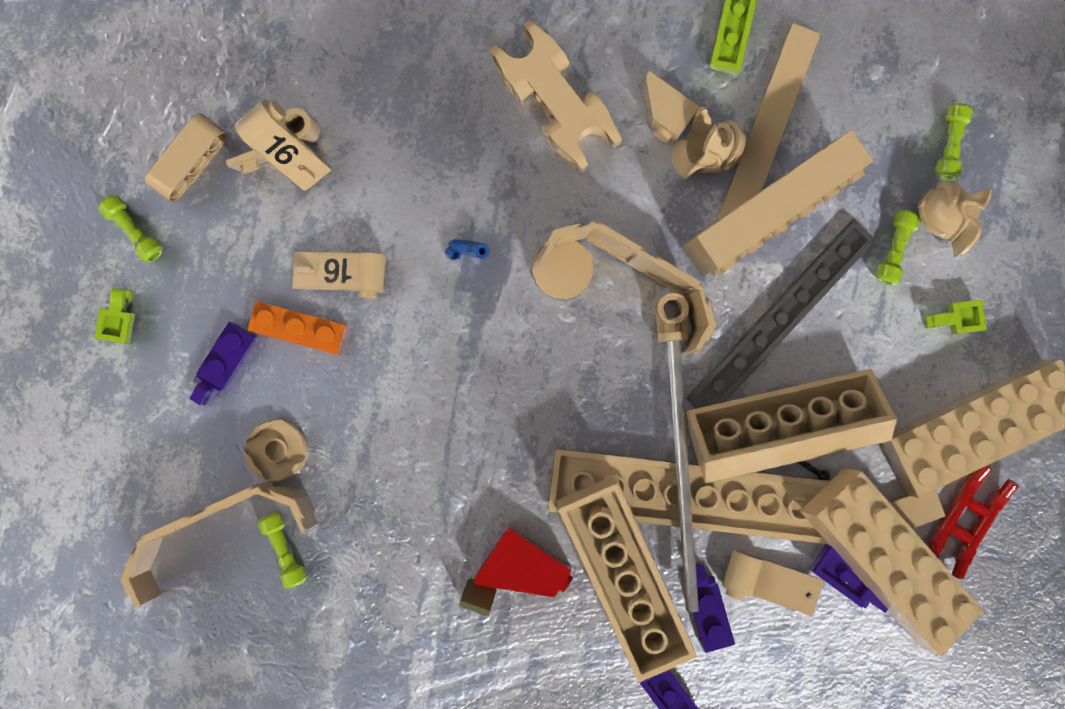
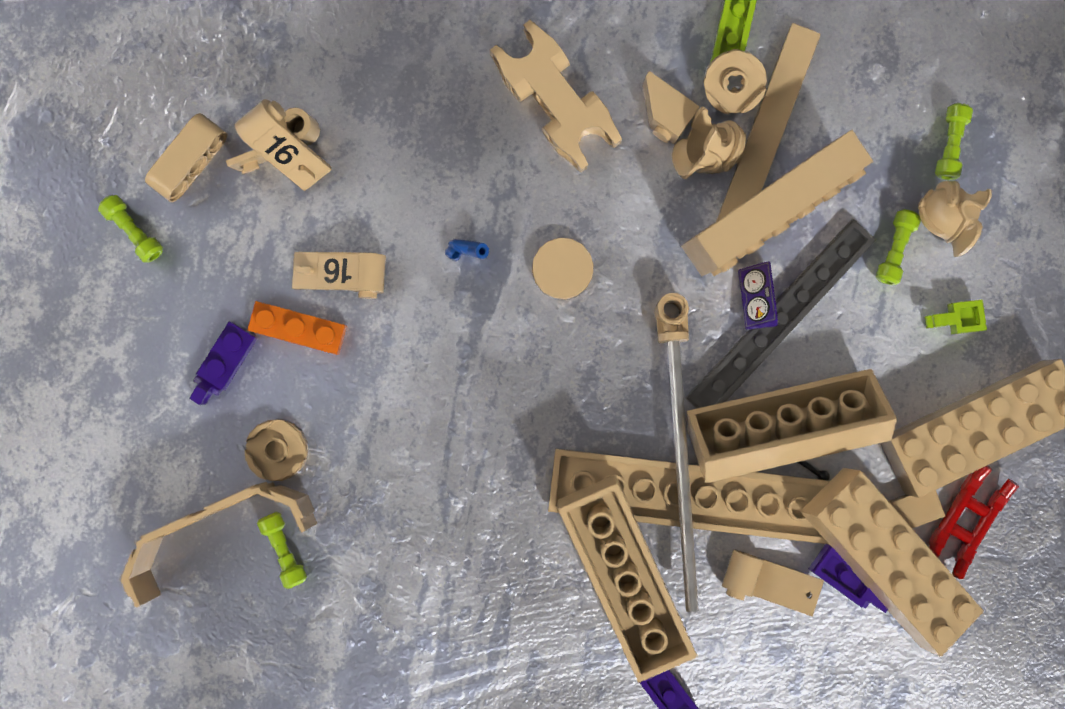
(116, 323): lime plate -> none
(477, 598): olive slope -> none
(523, 567): red slope -> none
(656, 268): tan windscreen -> none
(712, 617): dark purple hinge -> none
(753, 81): none -> tan plate
(758, 296): none -> slope

